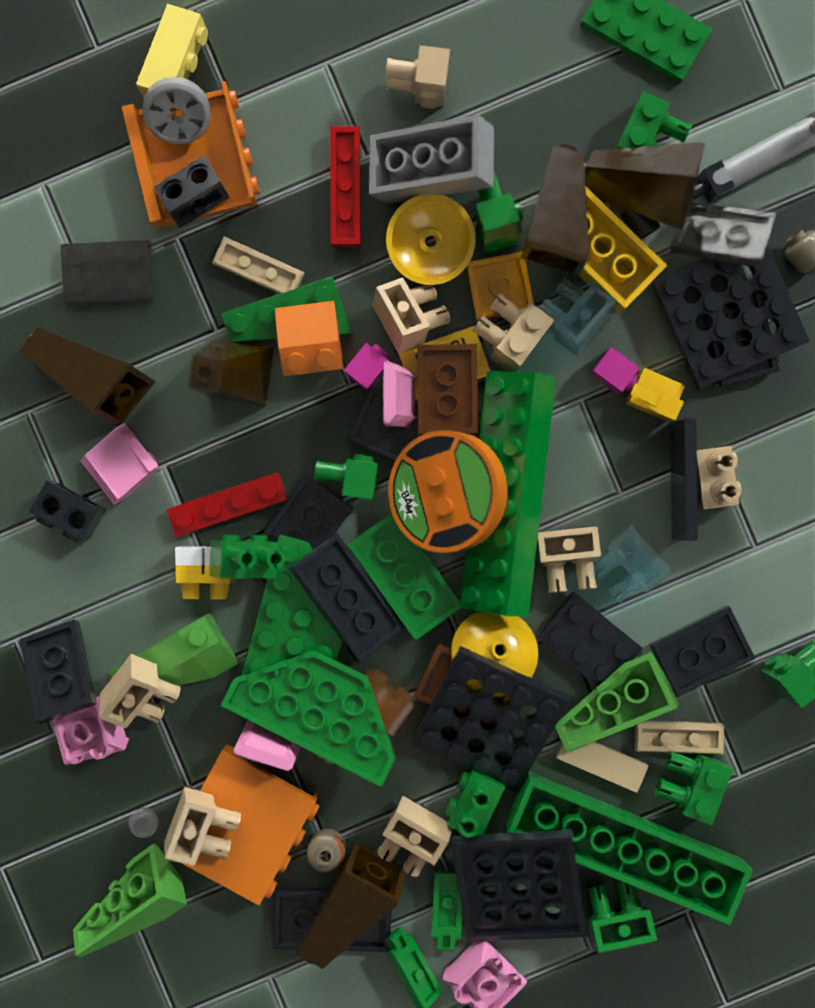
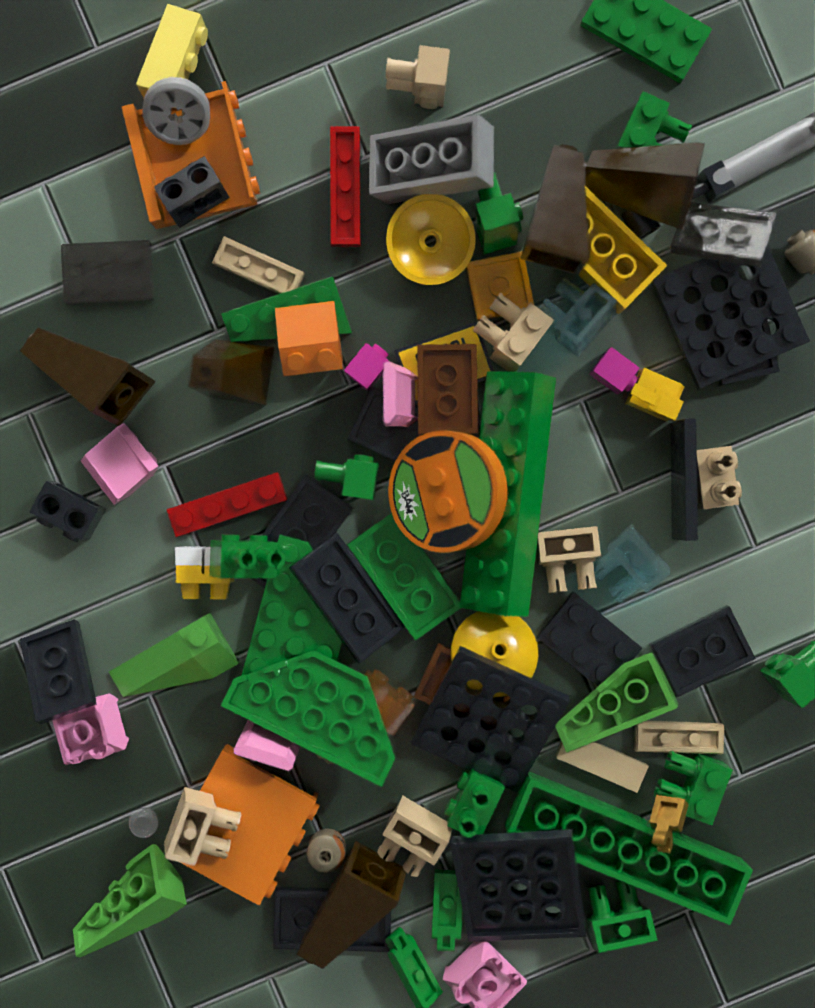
(130, 691): tan brick -> none
(402, 316): tan brick -> none
(666, 817): none -> pearl gold plate

